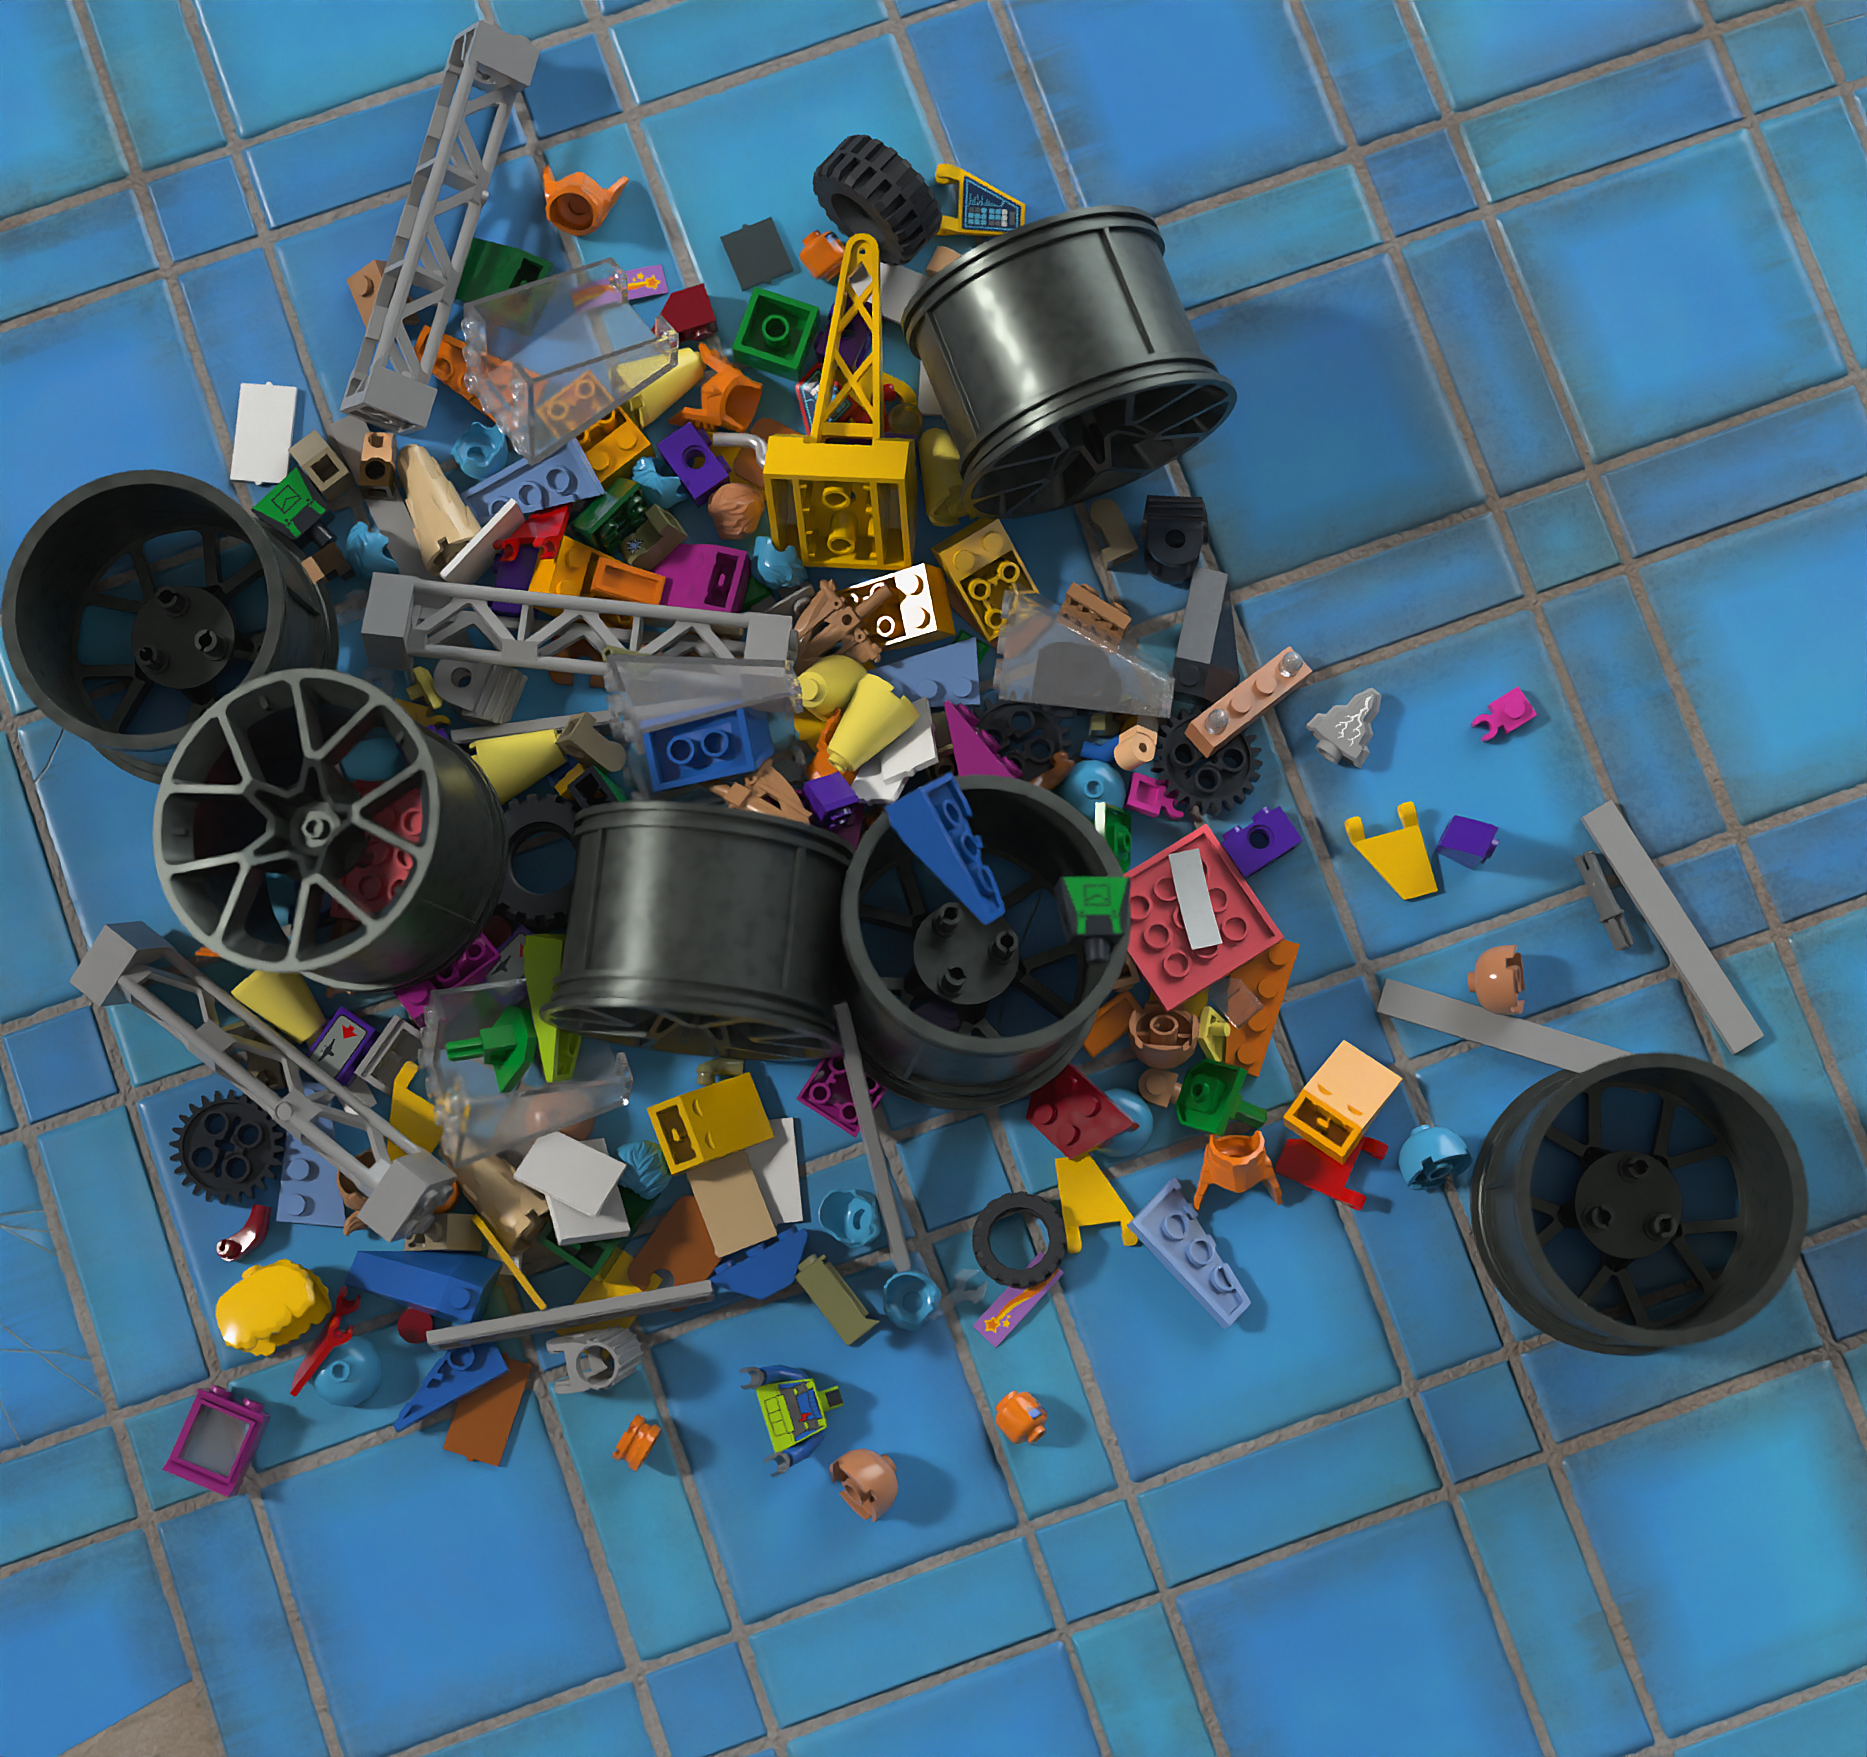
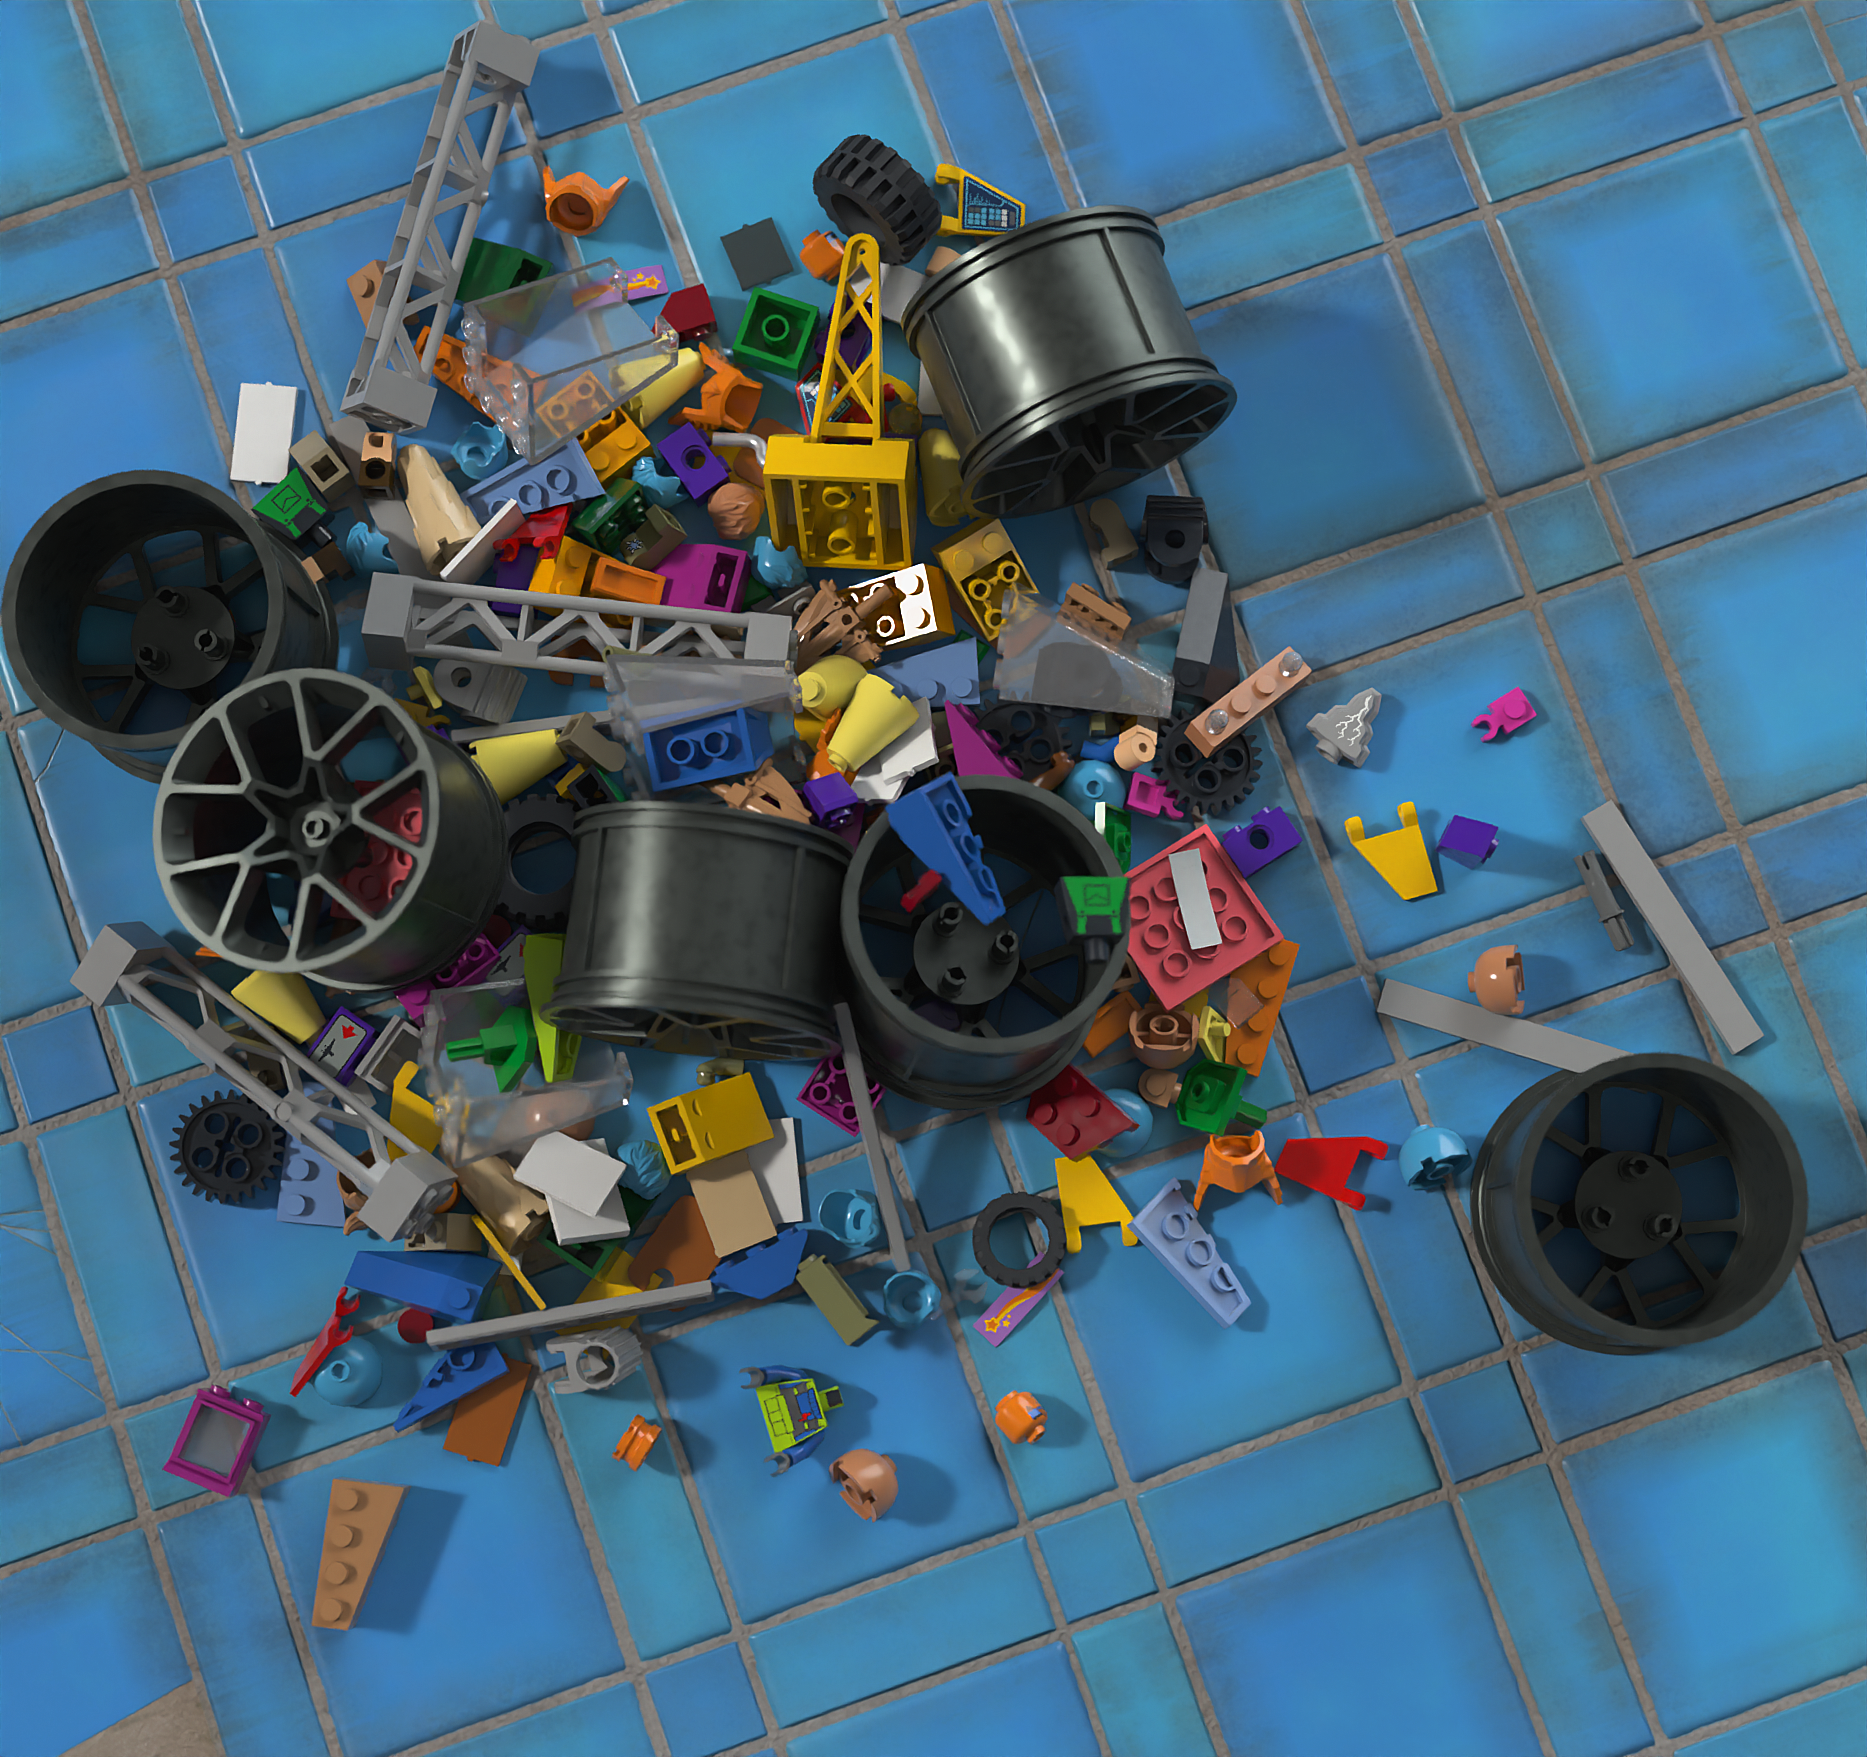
(248, 1238): dark red arm -> none
(271, 1307): yellow animal -> none
(353, 1546): none -> medium nougat wedge
(928, 885): none -> dark red tile
(1341, 1101): light orange slope -> none

